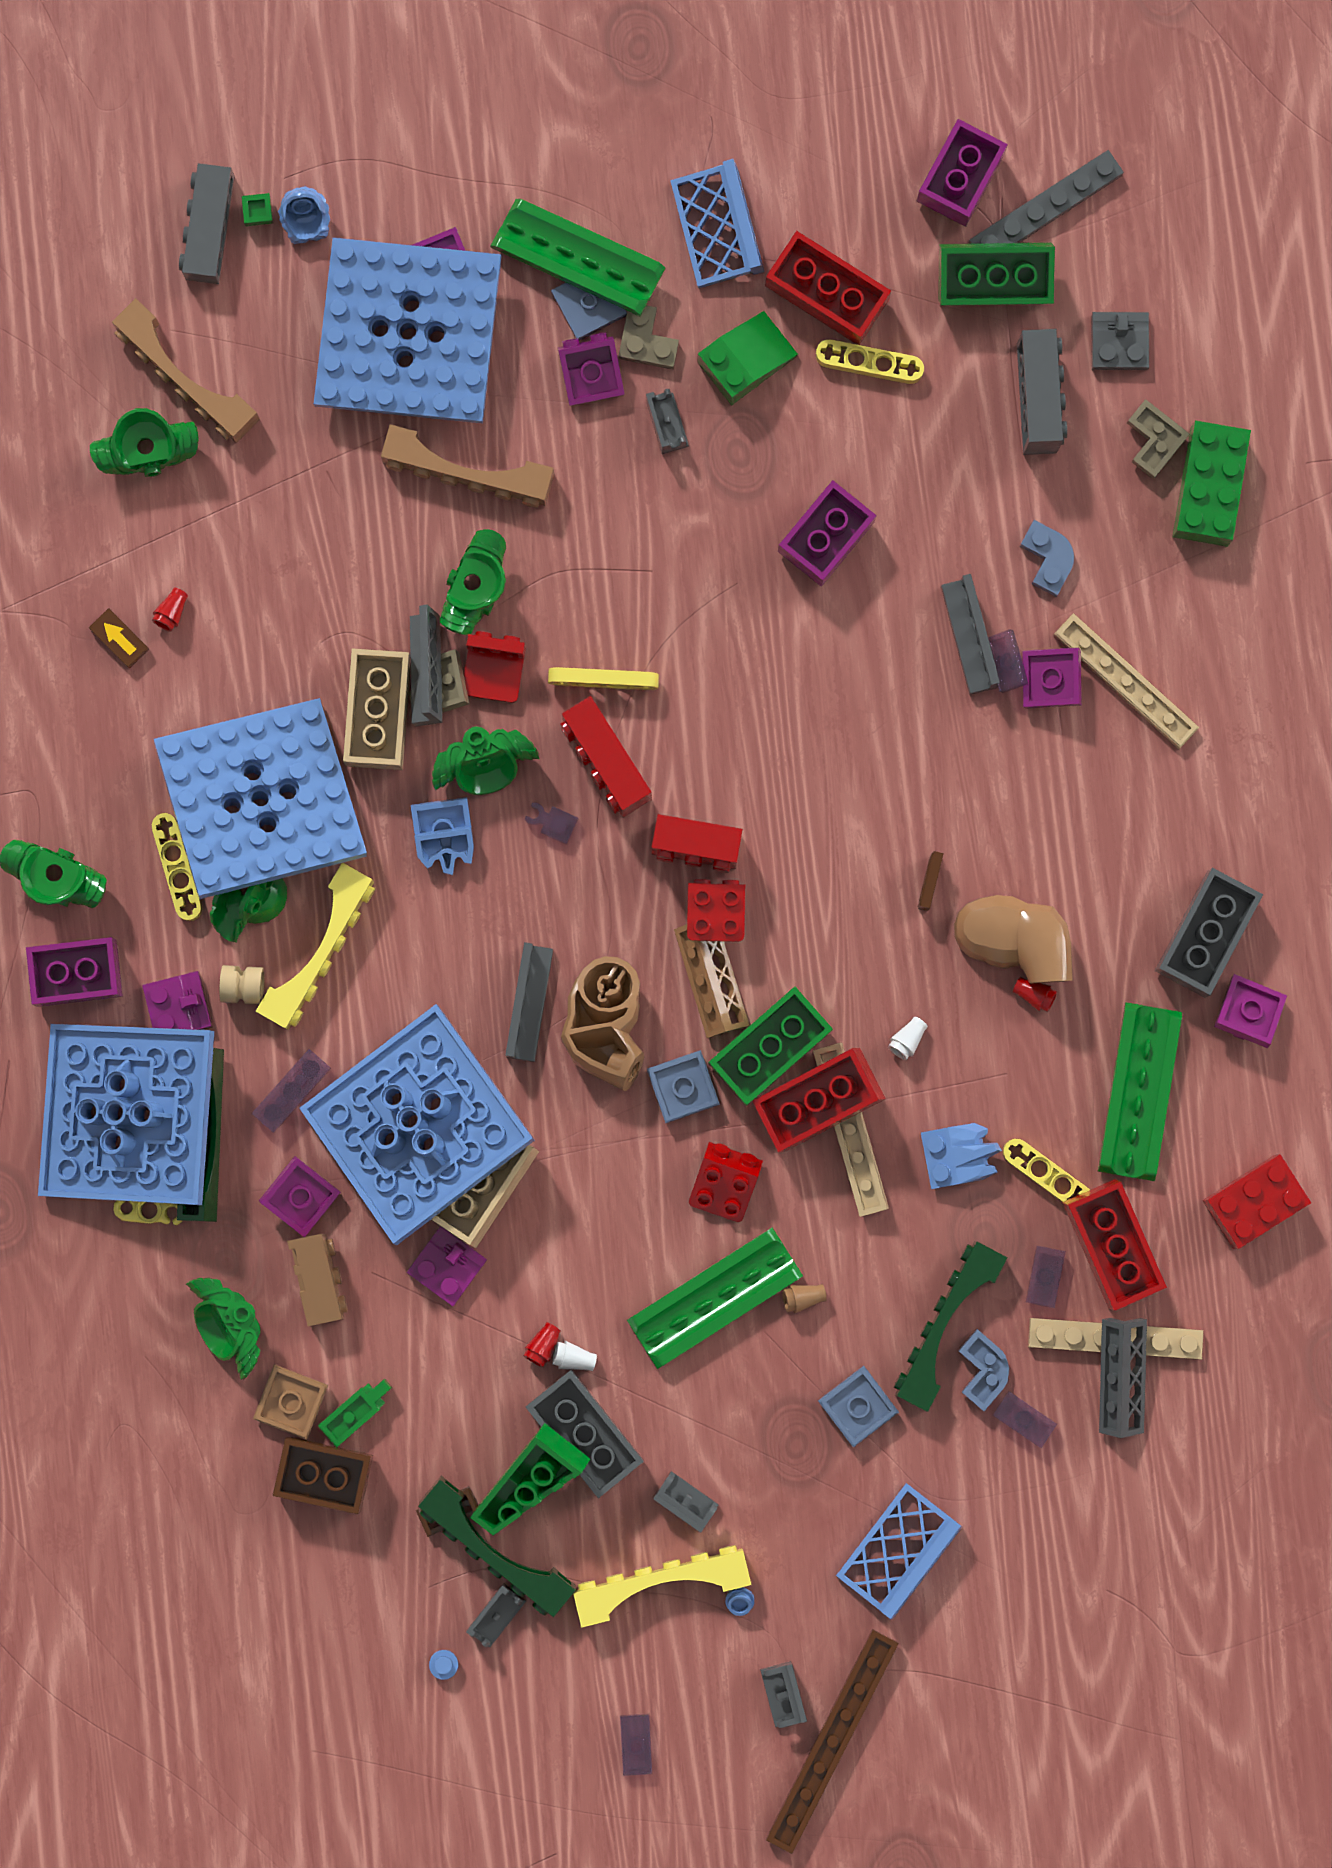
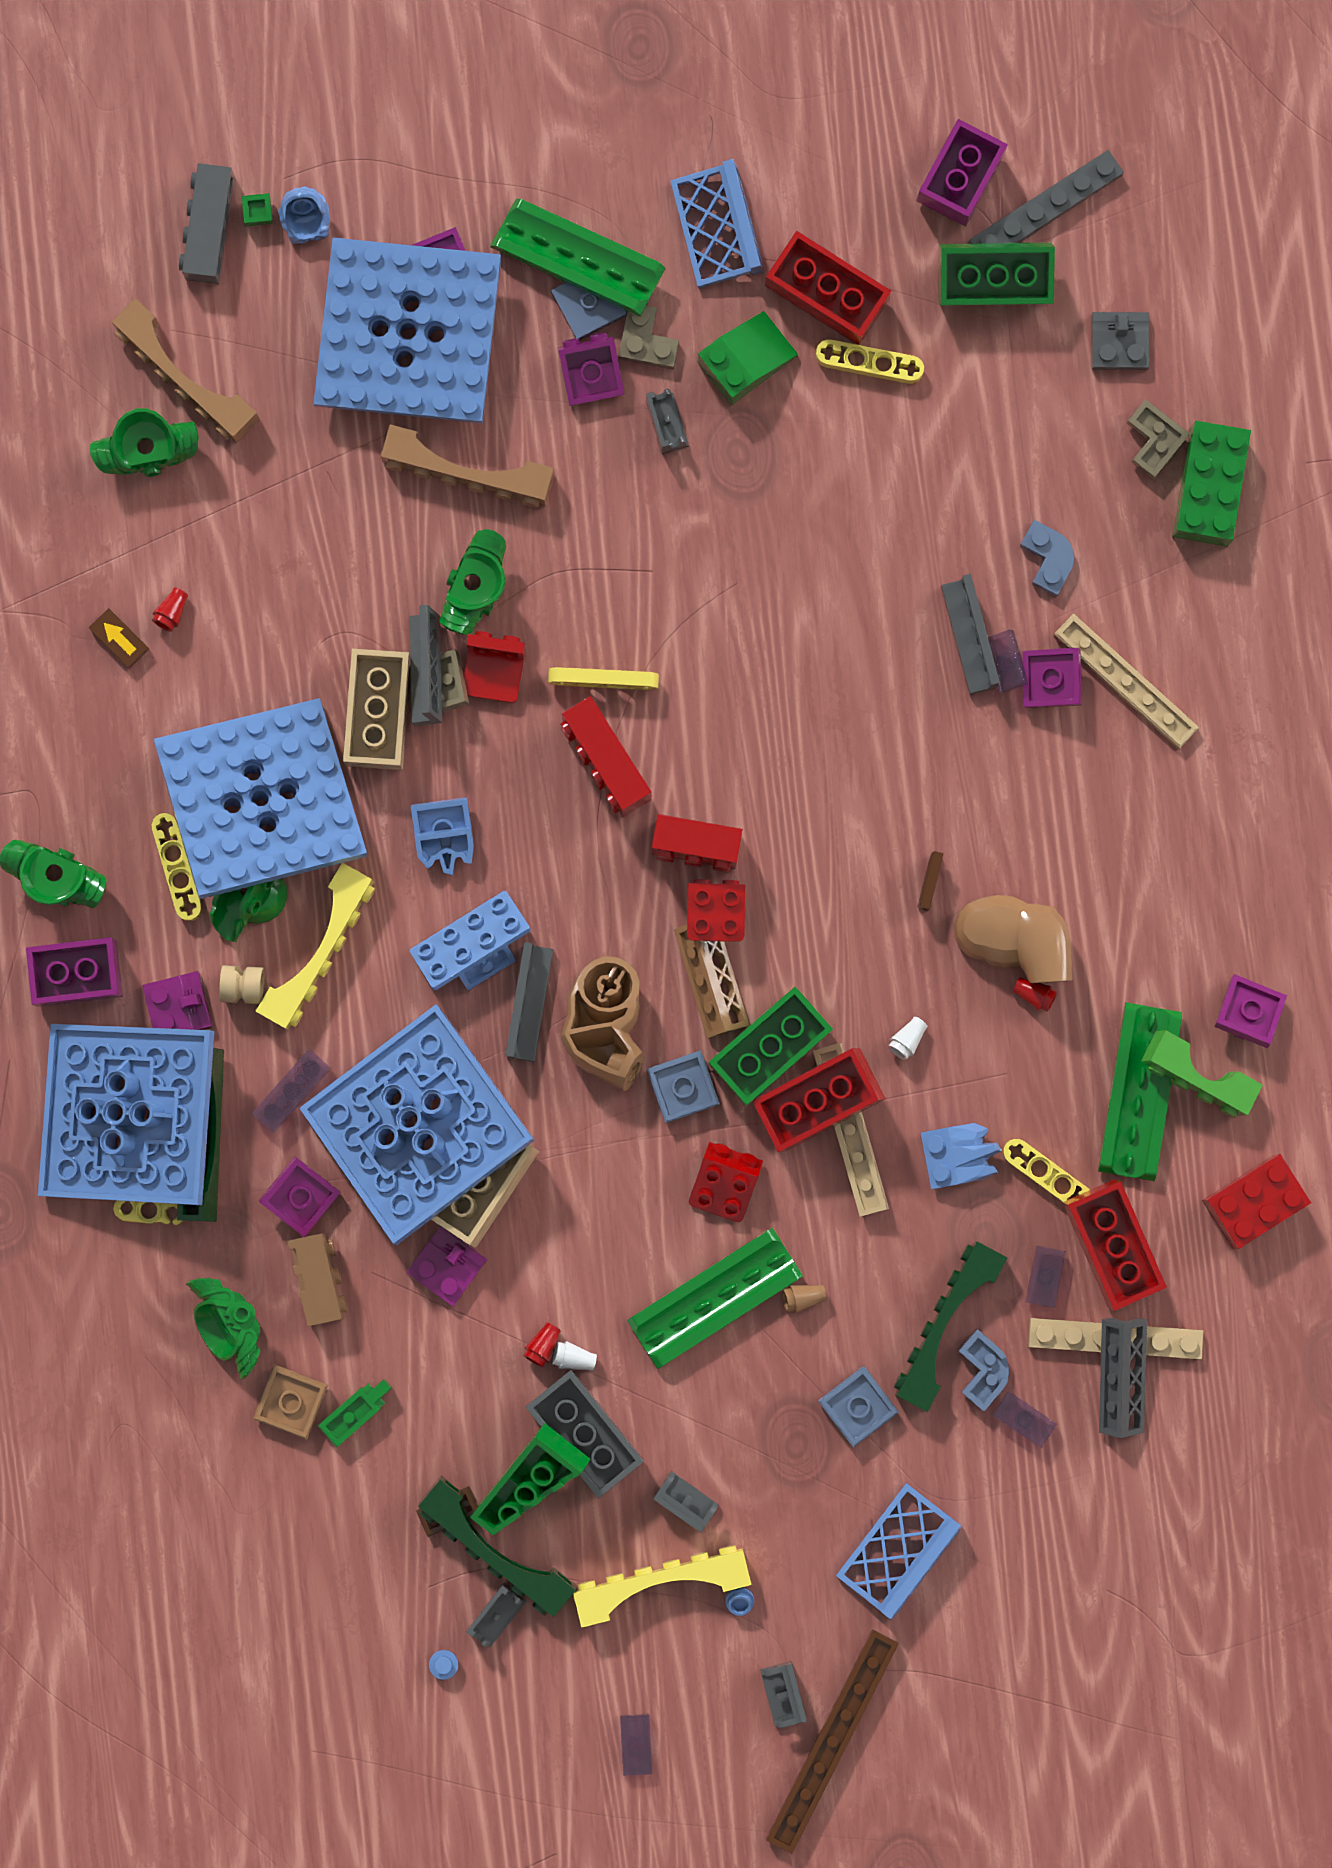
(322, 1475): reddish brown brick -> none
(473, 944): none -> medium blue bracket
(483, 760): green piece -> none
(555, 824): clear purple plate -> none
(826, 533): magenta brick -> none
(1040, 391): dark grey brick -> none
(1171, 1057): none -> bright green arch
(1208, 932): dark grey brick -> none

